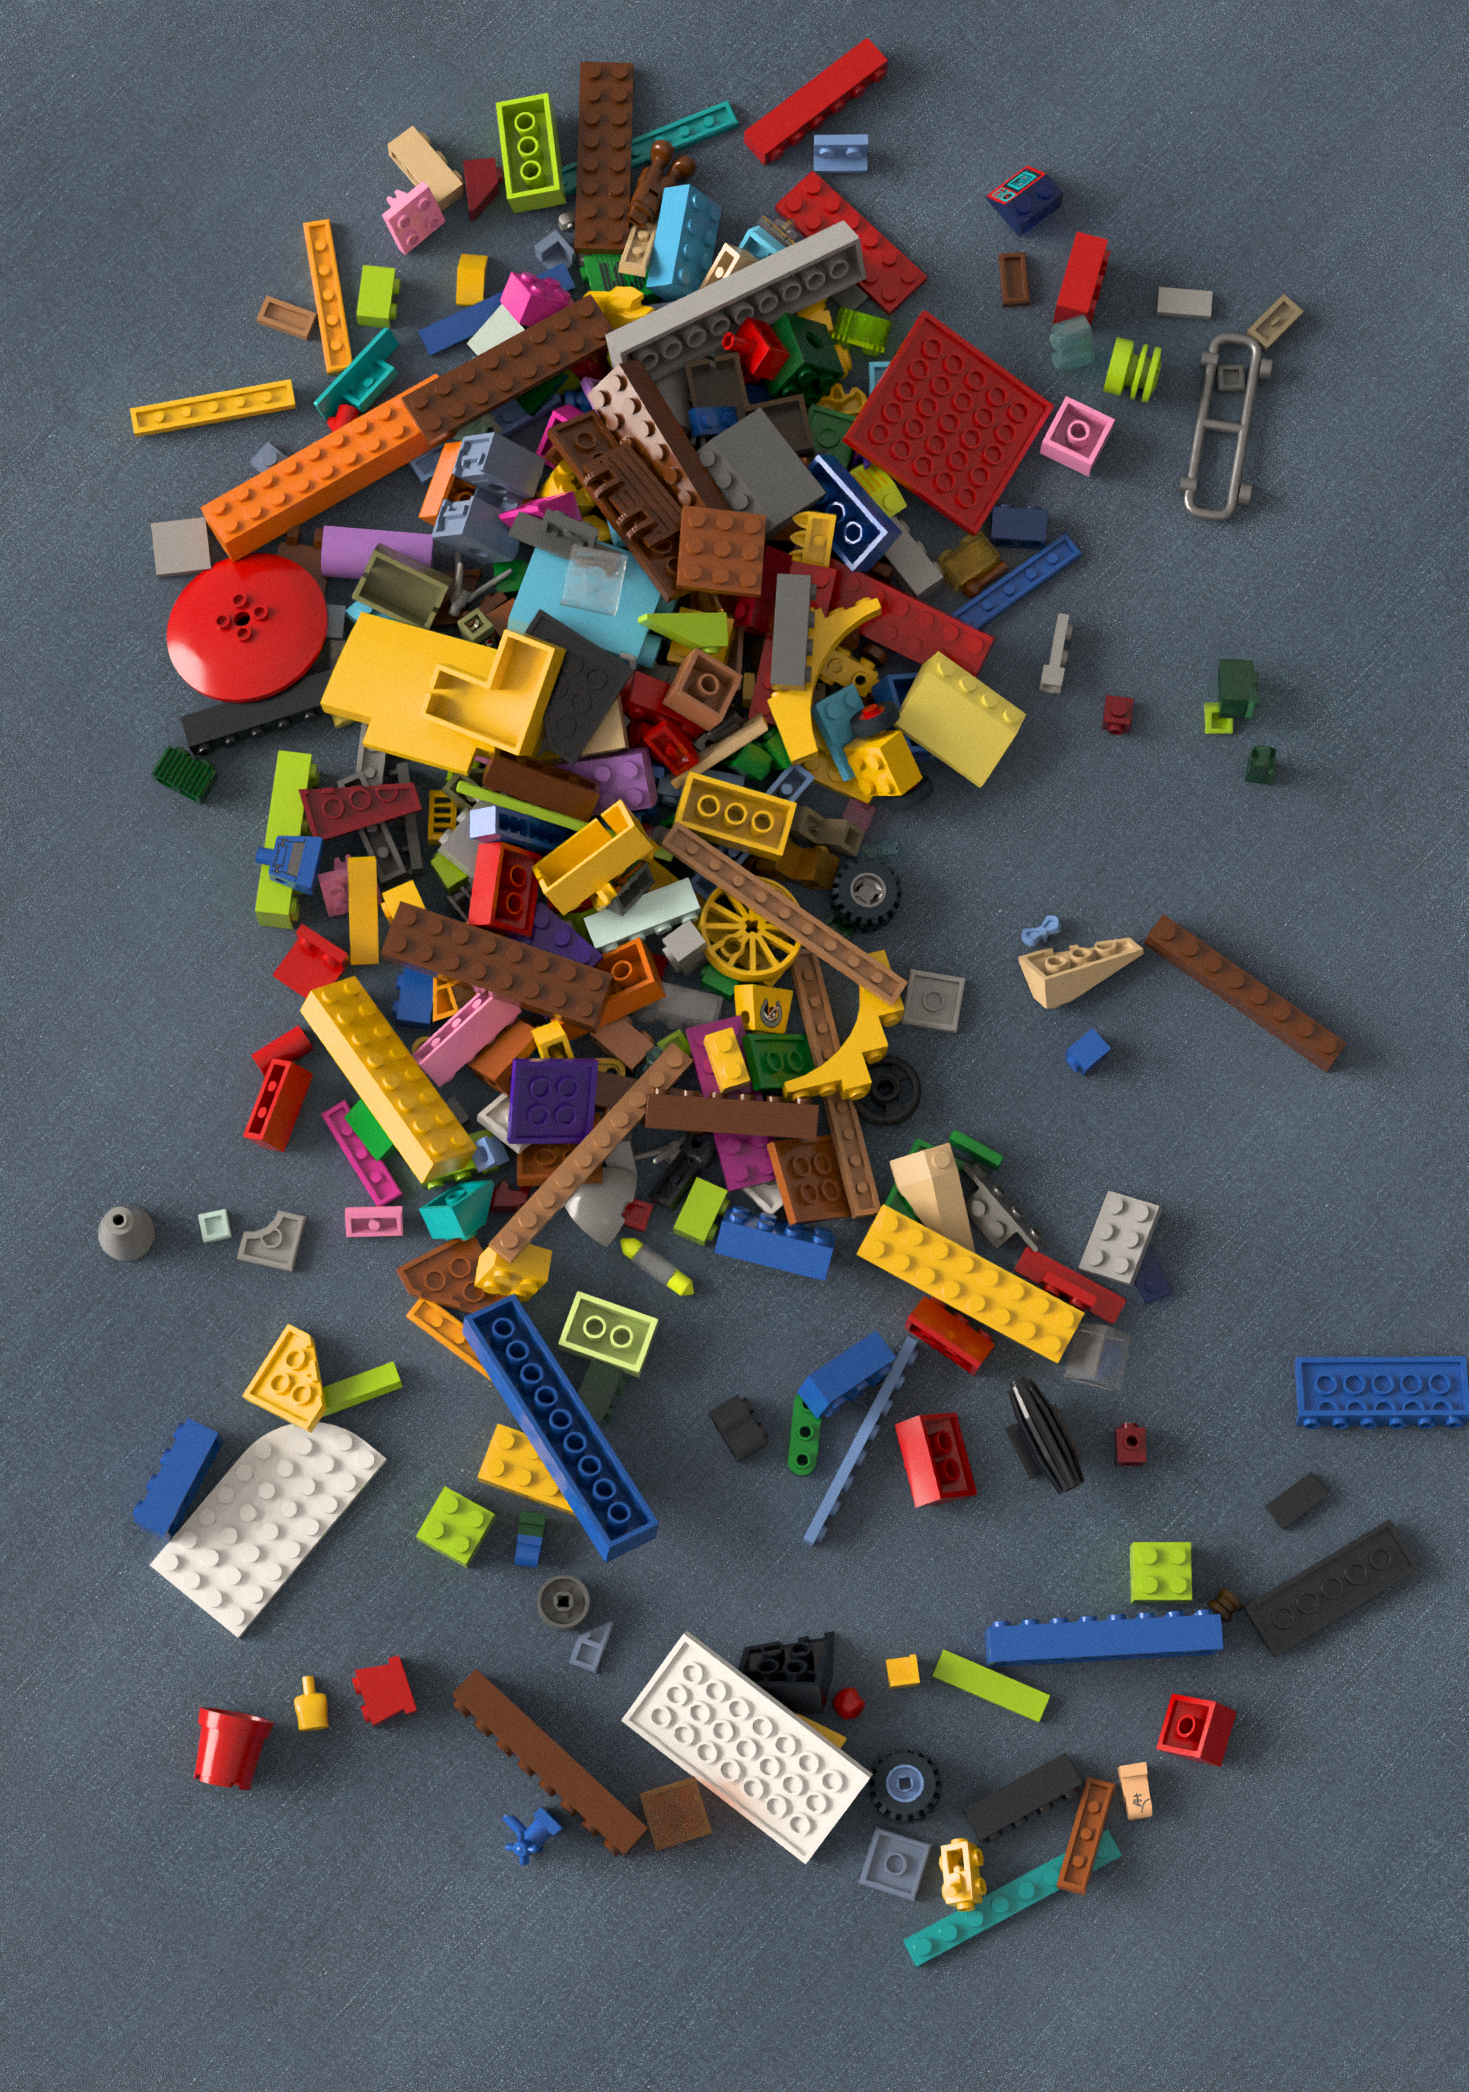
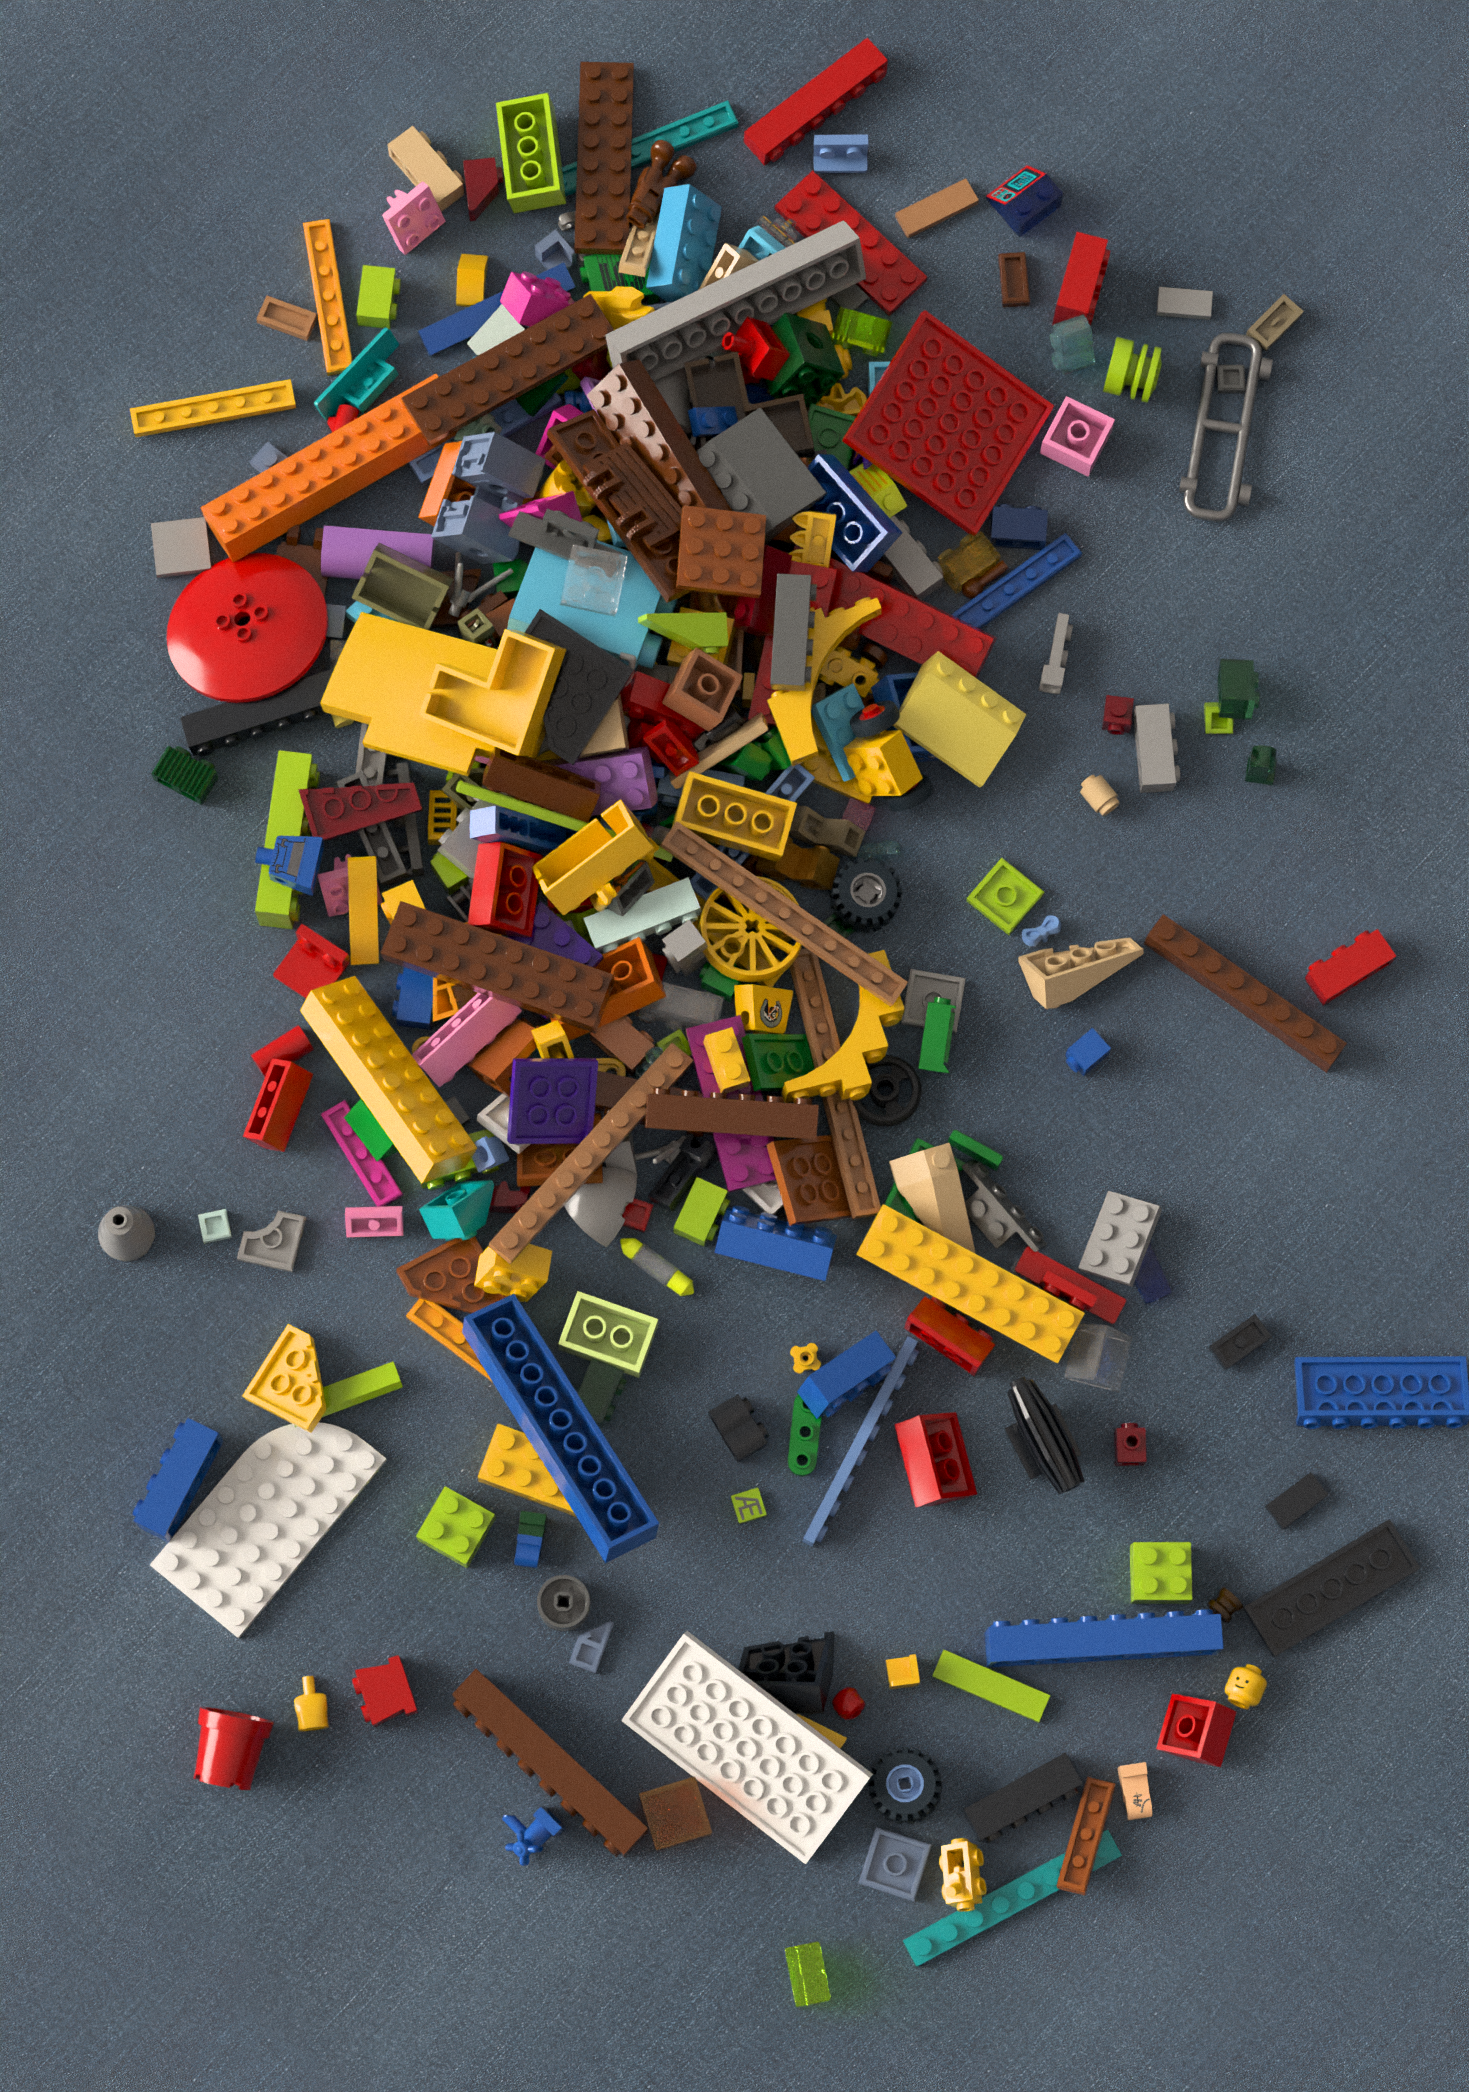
(748, 1505): none -> lime tile
(798, 1354): none -> yellow plate
(807, 1974): none -> clear neon green panel
(936, 208): none -> medium nougat tile
(937, 1035): none -> green window
(1005, 896): none -> lime tile
(1099, 794): none -> tan brick
(1155, 748): none -> light grey brick
(1240, 1342): none -> black plate
(1245, 1686): none -> yellow head
(1349, 966): none -> red brick

